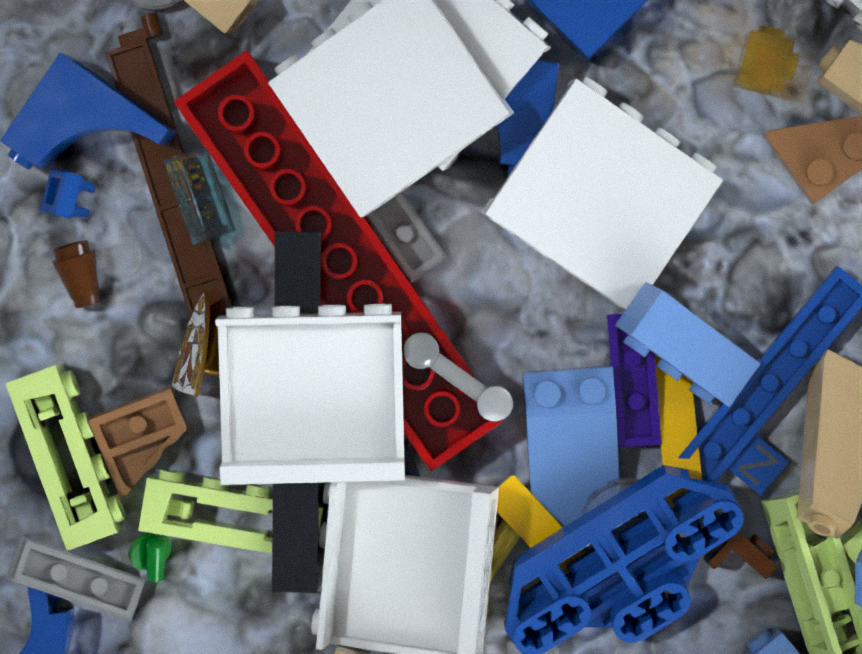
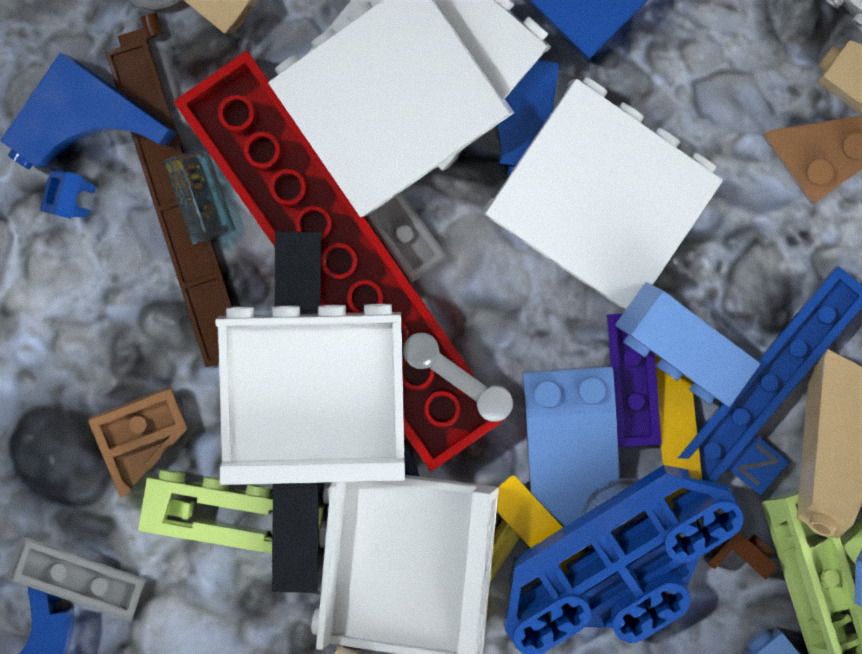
(77, 432): yellowish green brick -> none
(78, 272): reddish brown cone -> none
(149, 554): green plate -> none
(198, 351): shield -> none
(765, 61): clear yellow brick -> none

